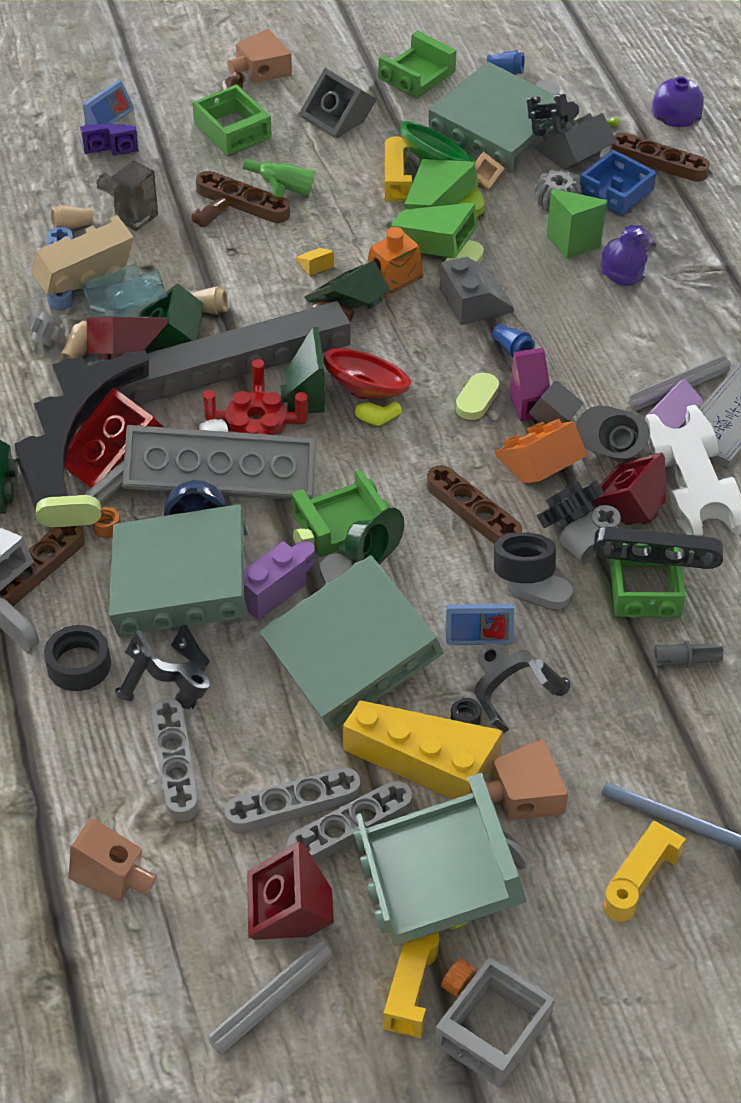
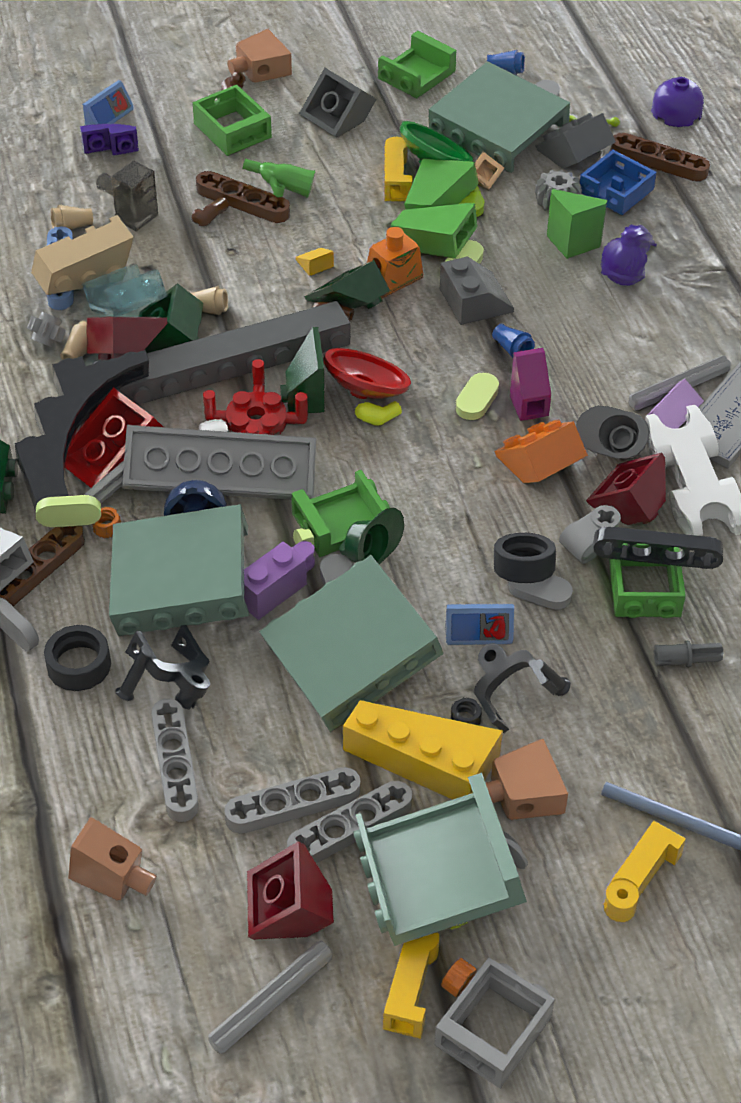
(468, 510): reddish brown beam -> none
(551, 112): black piece -> none
(556, 404): dark grey panel -> none
(570, 504): black gear -> none

